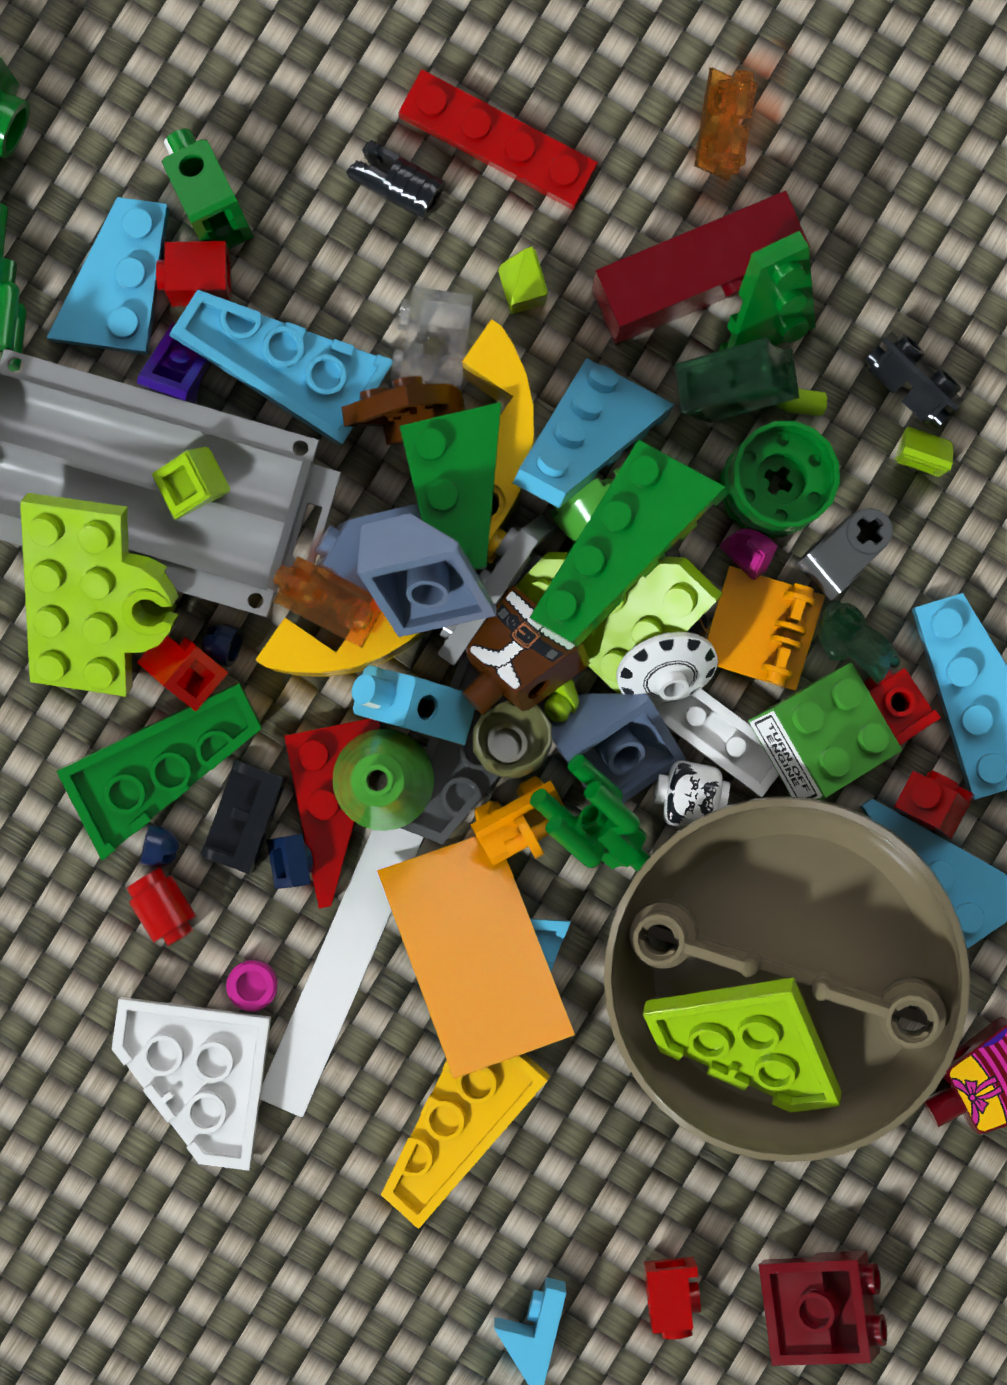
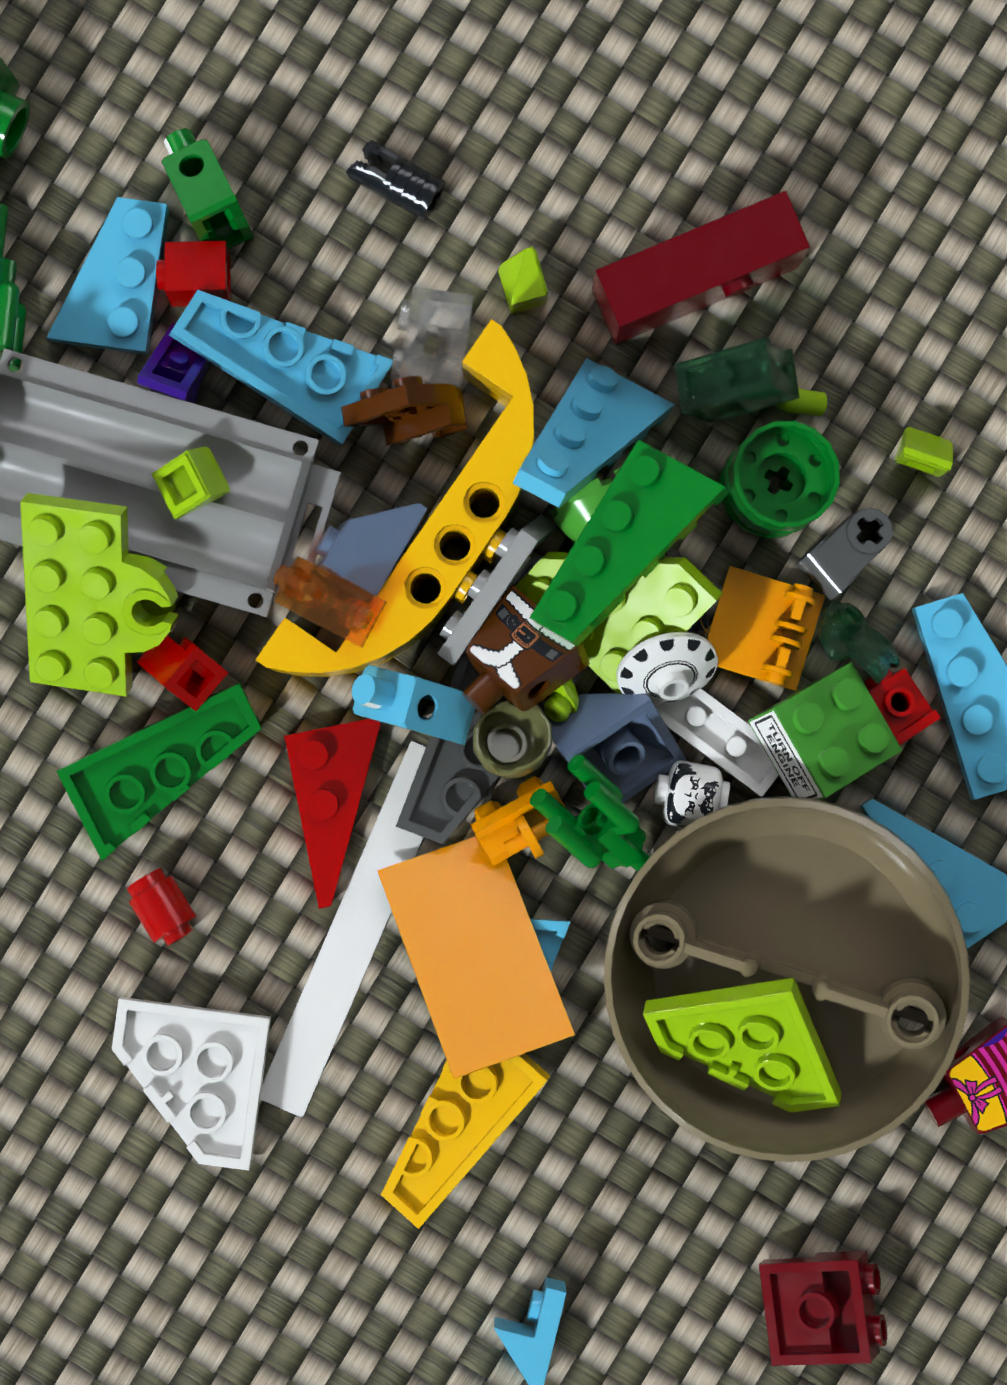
(159, 847): dark blue hinge -> none
(223, 643): dark blue hinge -> none
(244, 817): black hinge -> none
(252, 985): dark pink tile -> none
(290, 861): dark blue plate -> none
(408, 776): bright green cone -> none
(419, 576): sand blue slope -> none
(455, 474): green wing -> none
(497, 139): red plate -> none
(672, 1296): red brick -> none
(721, 140): clear orange hinge -> none
(750, 551): dark pink tile -> none
(775, 295): green wing -> none
(904, 363): black hinge -> none
(934, 802): red brick -> none

